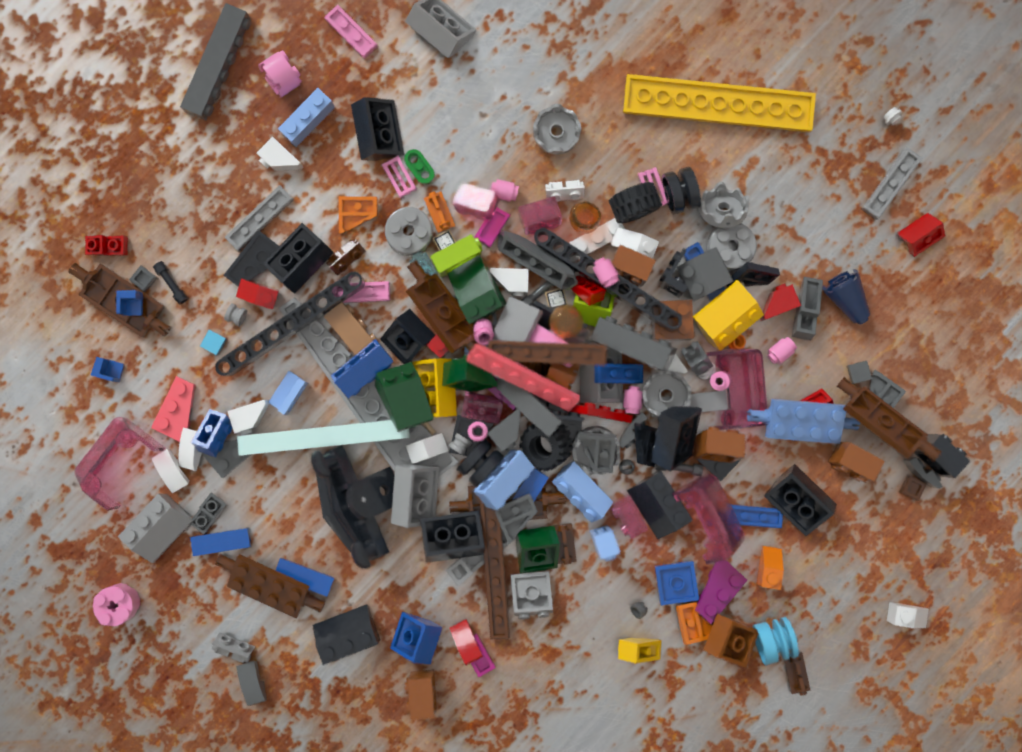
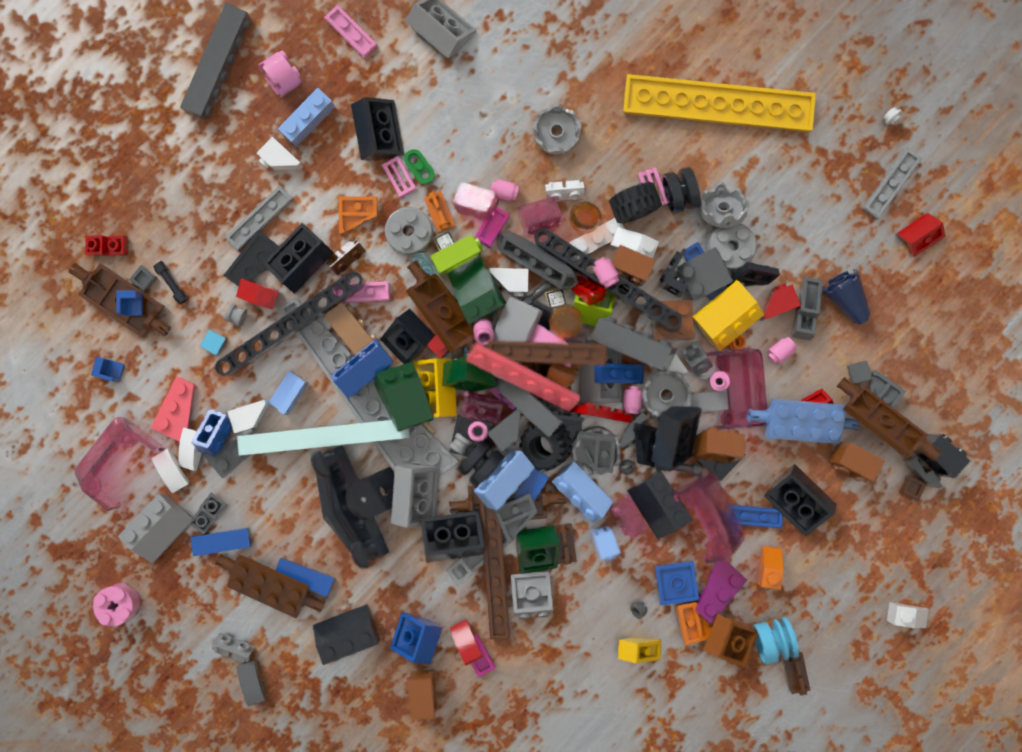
(427, 448): white slope -> none

